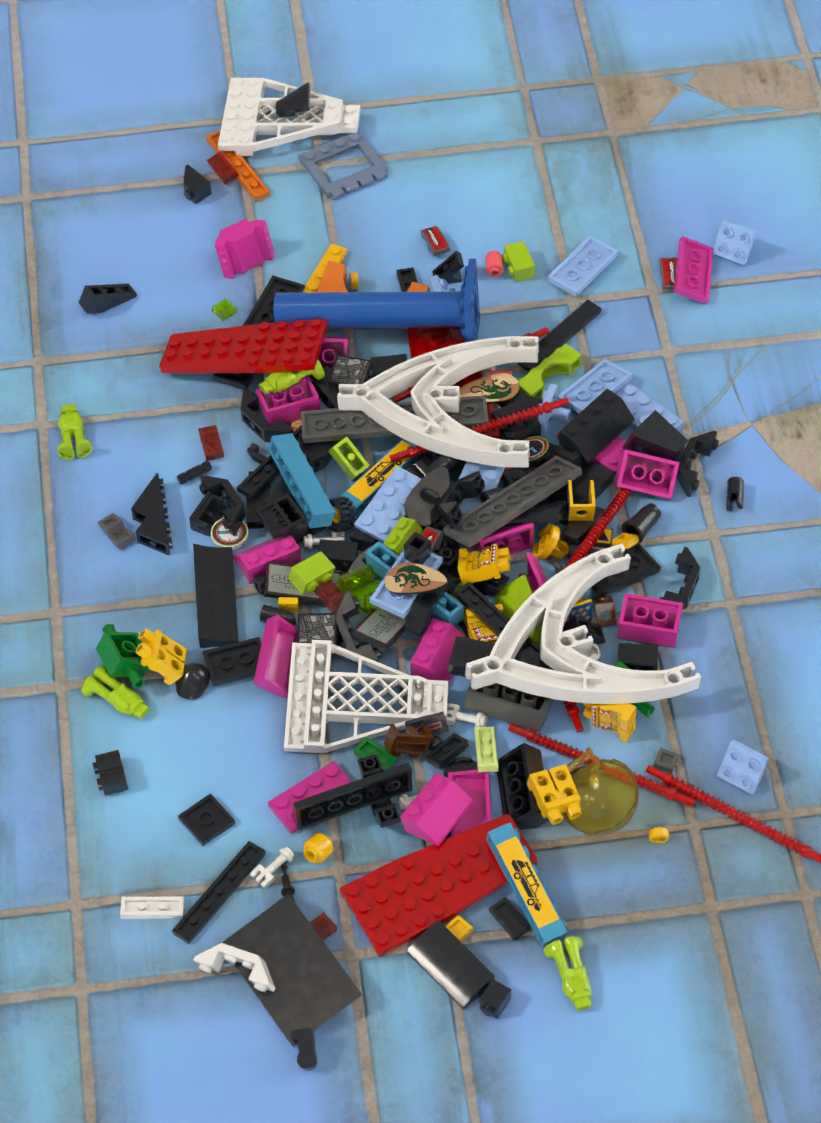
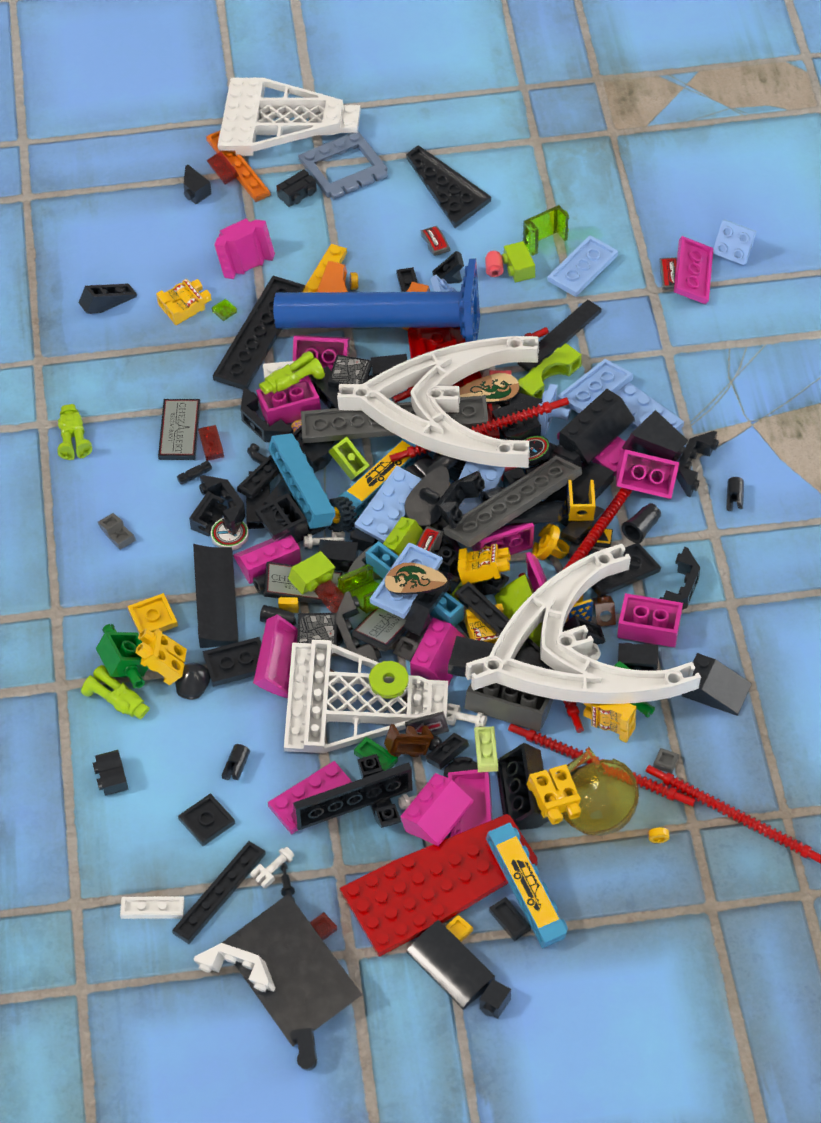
(151, 514): black slope -> none
(153, 614): none -> yellow plate
(179, 429): none -> light grey tile
(183, 300): none -> yellow hips
(236, 762): none -> black hinge
(246, 348): red wing -> none
(294, 102): black slope -> none
(296, 188): none -> black brick
(318, 848): yellow head -> none
(384, 670): none -> lime tile
(408, 645): none -> dark grey slope
(417, 549): black brick -> none
(451, 191): none -> black wing
(544, 225): none -> clear neon green panel
(574, 981): lime piece -> none
(626, 539): yellow tile -> none
(718, 685): none -> slope
(743, 766): light blue plate -> none

